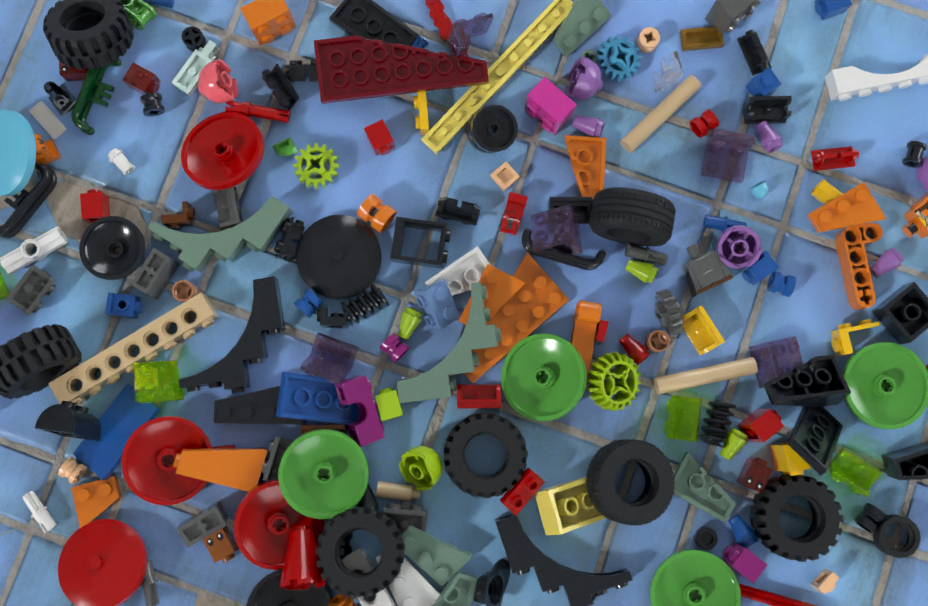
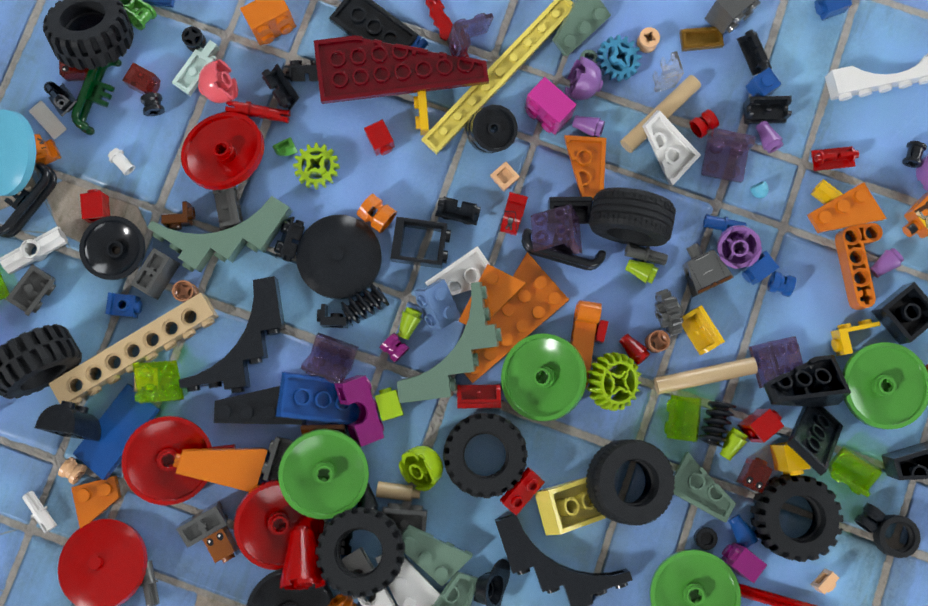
(305, 307): blue wheel -> none
(670, 147): none -> white wing

